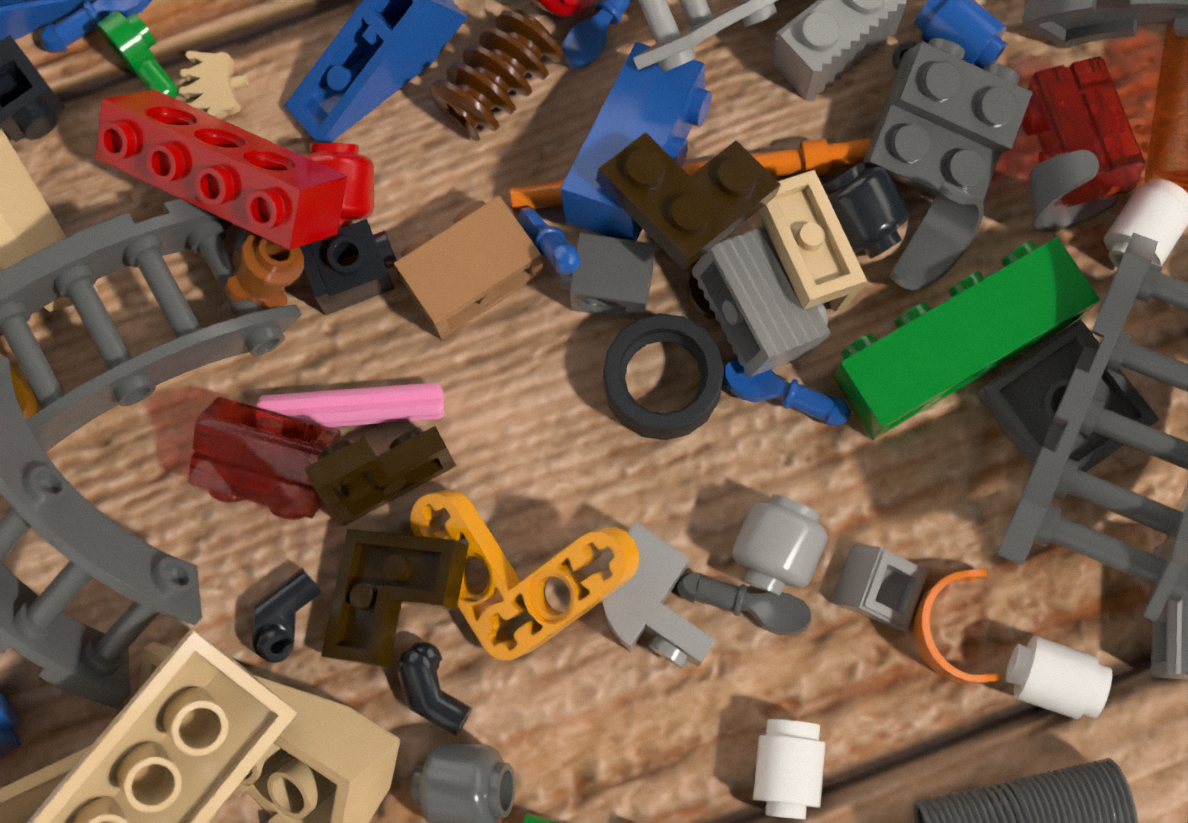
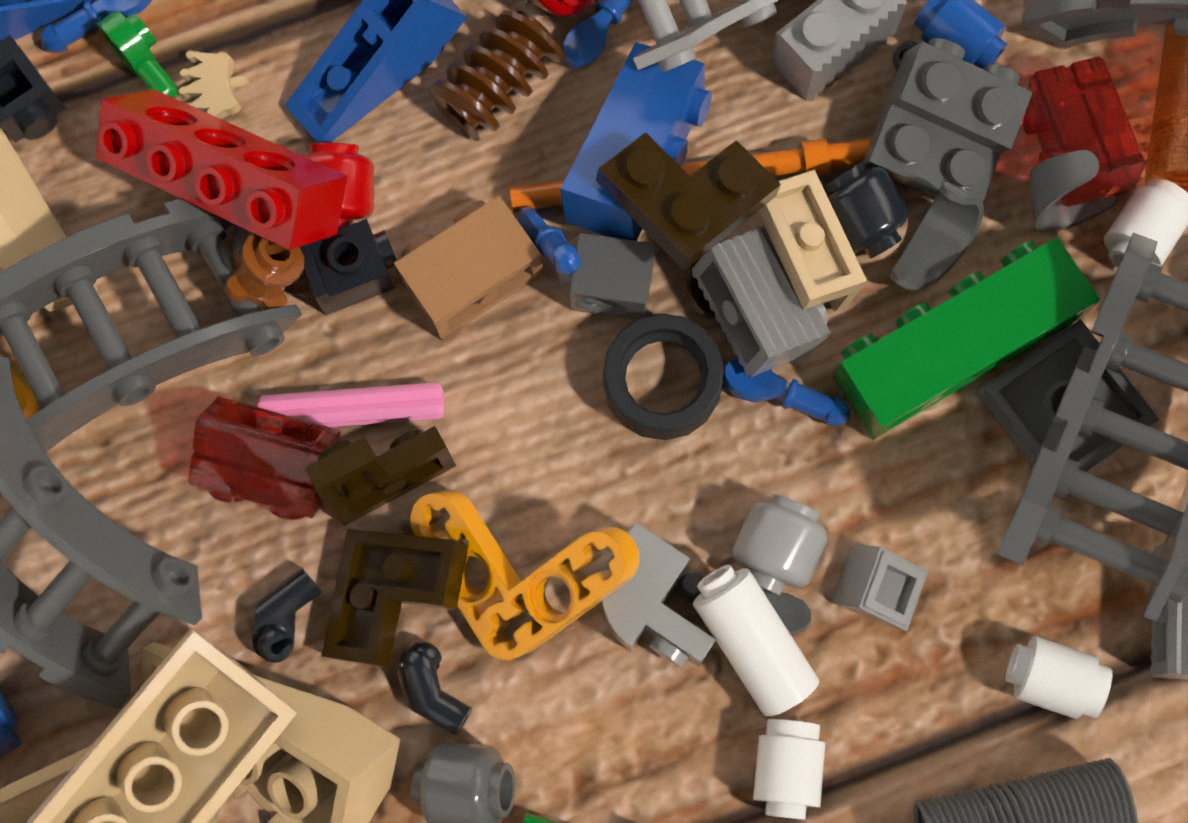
(754, 640): none -> white brick
(923, 636): orange helmet -> none

